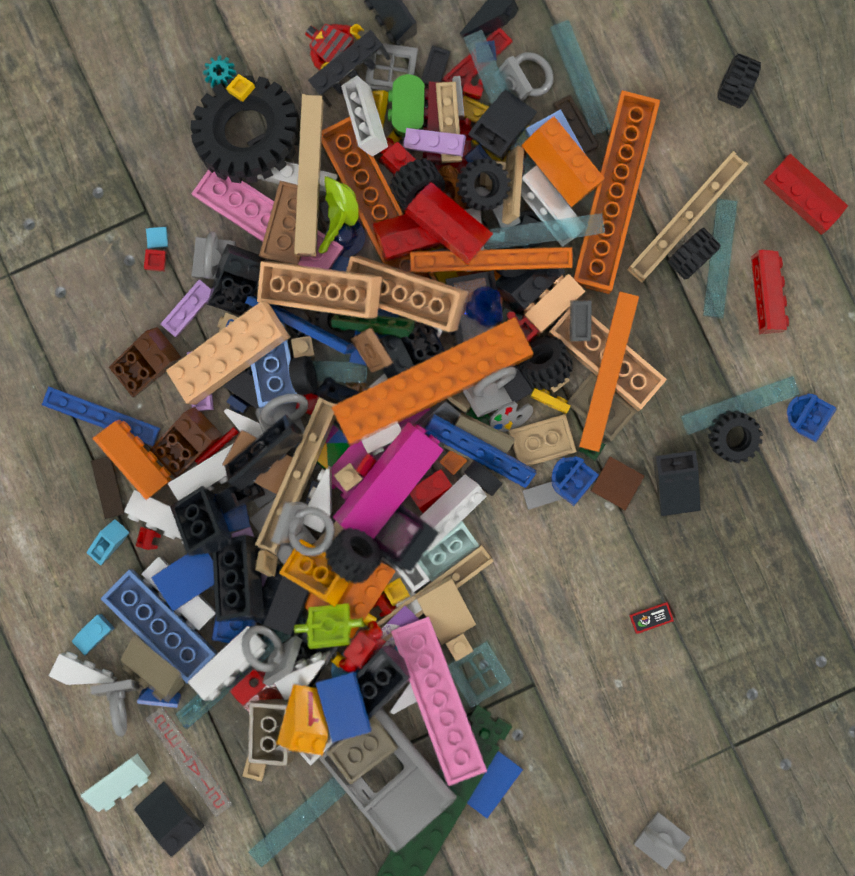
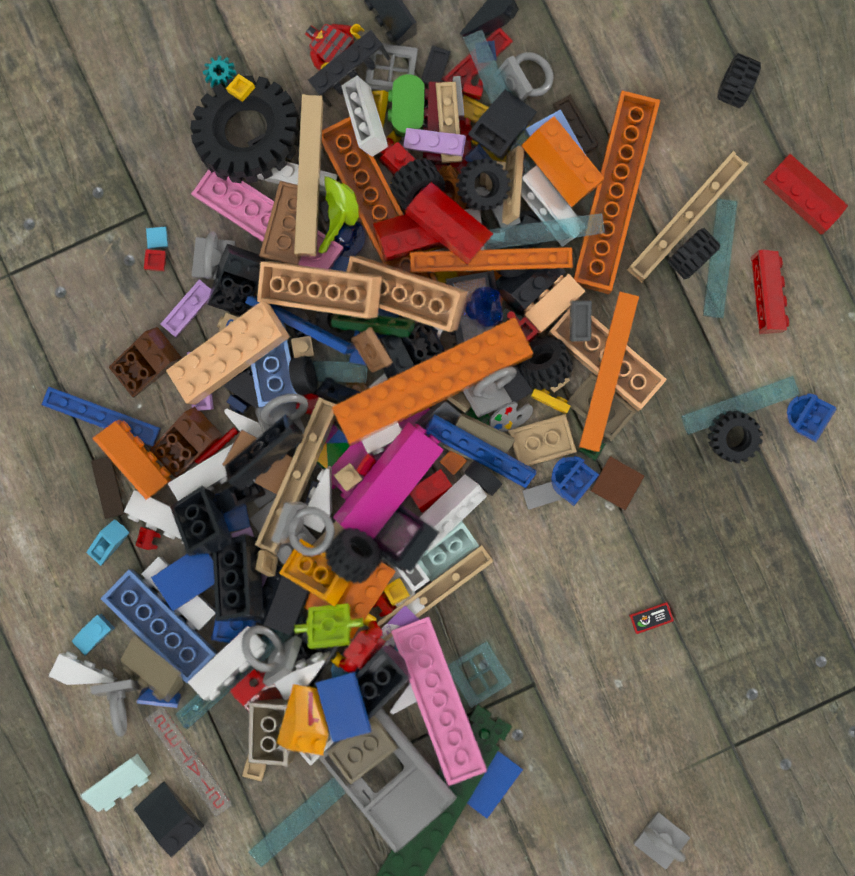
(446, 610): tan tile -> none
(459, 647): tan brick -> none
(580, 77): clear light blue tile -> none
(677, 483): black slope -> none

